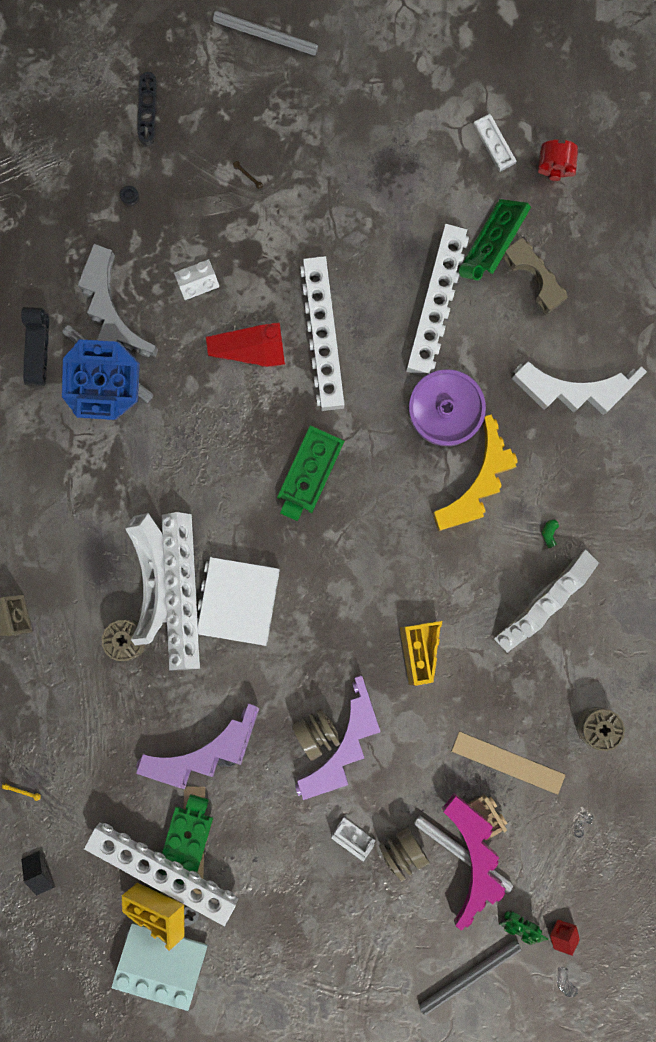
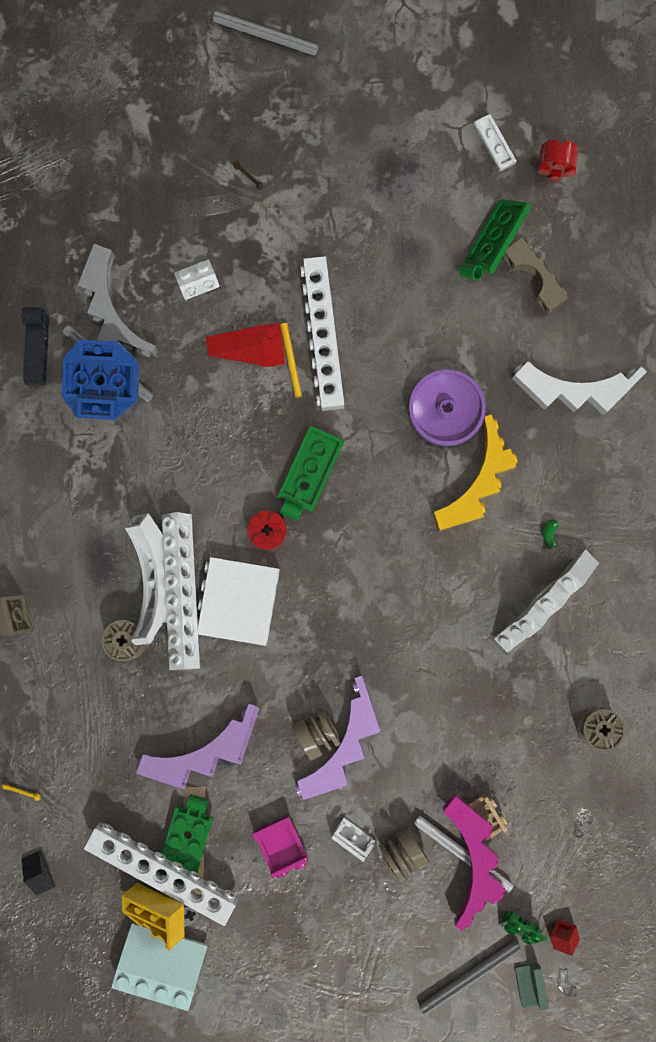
(129, 195): black tile -> none
(147, 108): black beam -> none
(258, 524): none -> red brick
(281, 846): none -> dark pink panel
(291, 360): none -> yellow bar
(420, 651): yellow wedge -> none
(451, 236): white brick -> none
(508, 763): tan sticker -> none
(531, 986): none -> sand green panel

